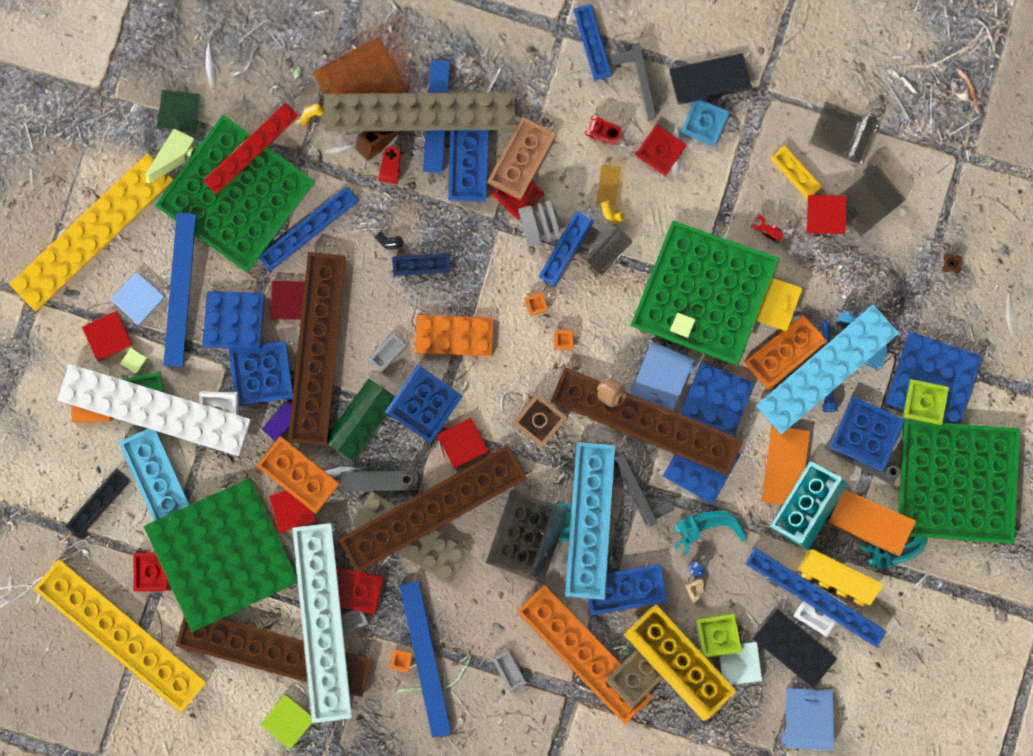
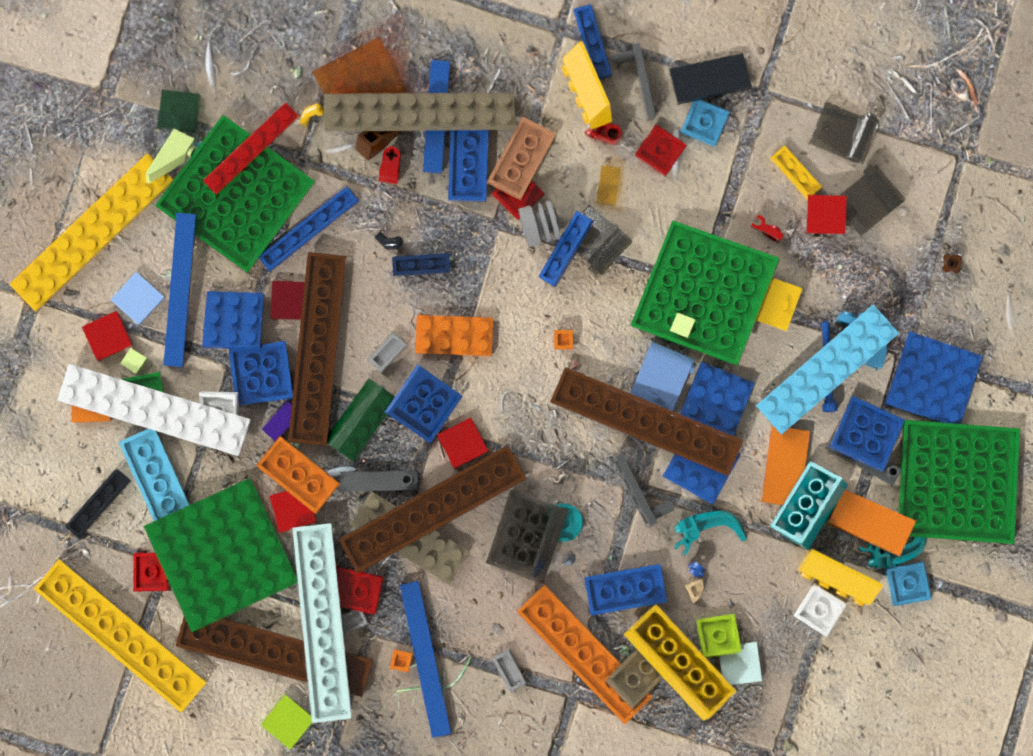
(536, 304): orange plate -> none
(539, 420): medium nougat brick -> none
(587, 87): none -> yellow slope
(590, 521): medium azure plate -> none
(611, 215): yellow arm -> none
(611, 392): medium nougat head -> none
(785, 352): orange tile -> none
(794, 648): black plate -> none
(809, 722): medium blue door -> none
(815, 597): blue tile -> none
(860, 482): clear tile -> none
(908, 583): none -> dark azure tile
(925, 402): lime tile -> none

